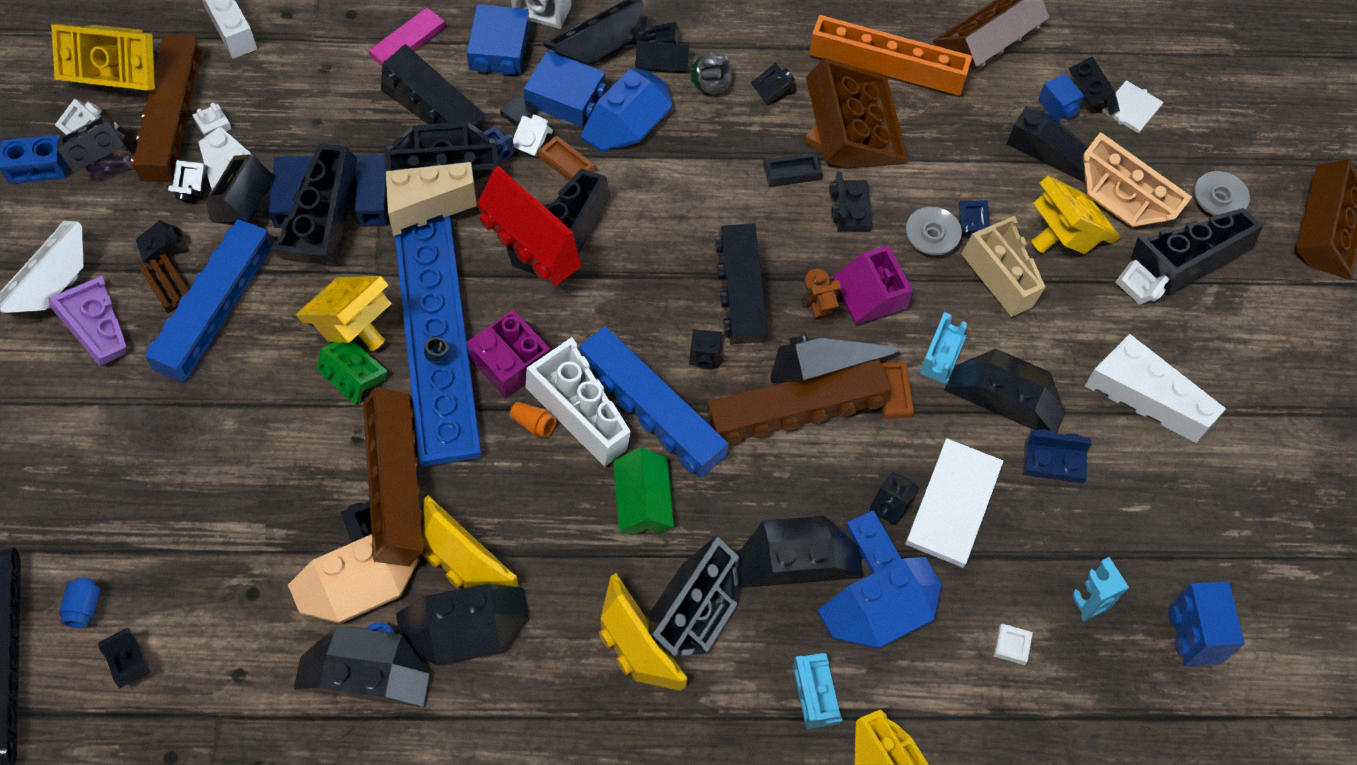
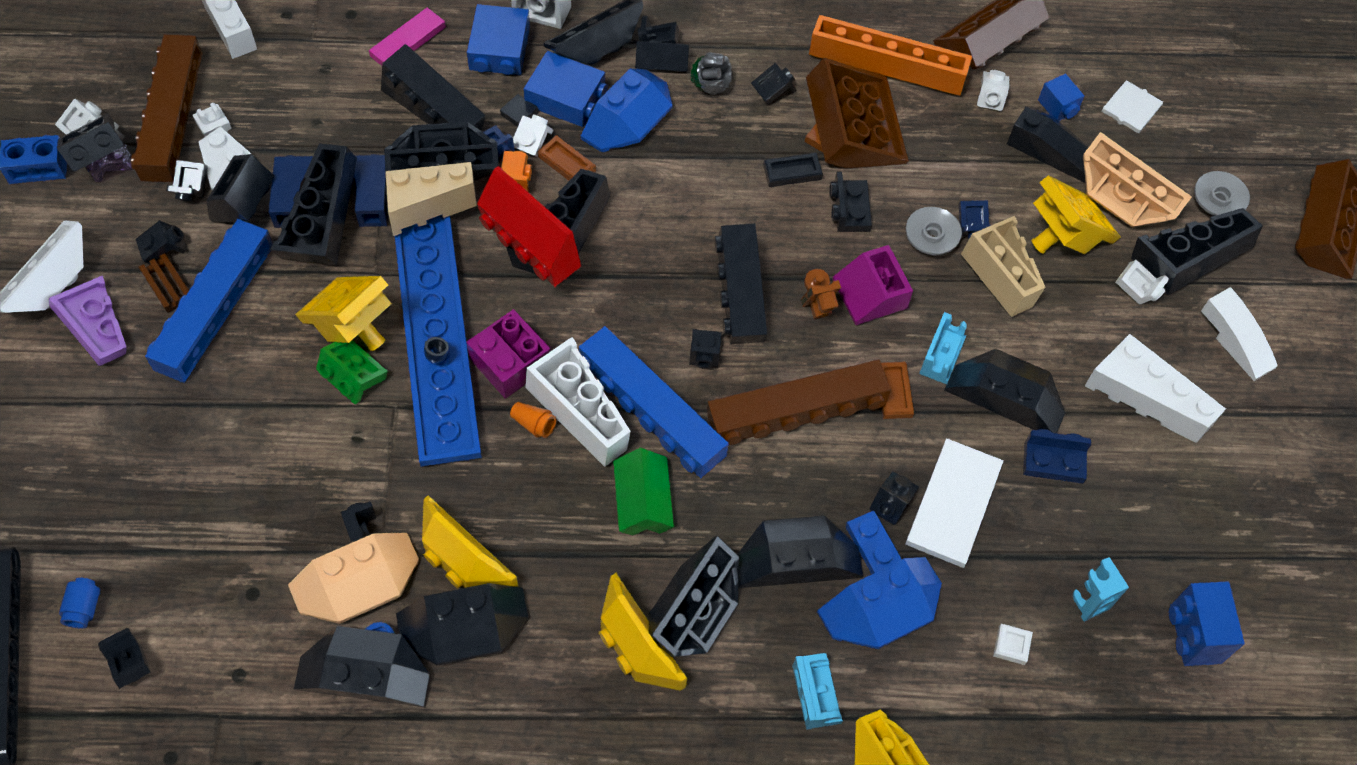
(103, 56): yellow brick -> none
(392, 478): reddish brown brick -> none
(516, 166): none -> orange brick
(818, 356): wedge -> none
(993, 90): none -> white bracket
(1095, 85): black bracket -> none
(1240, 333): none -> white slope

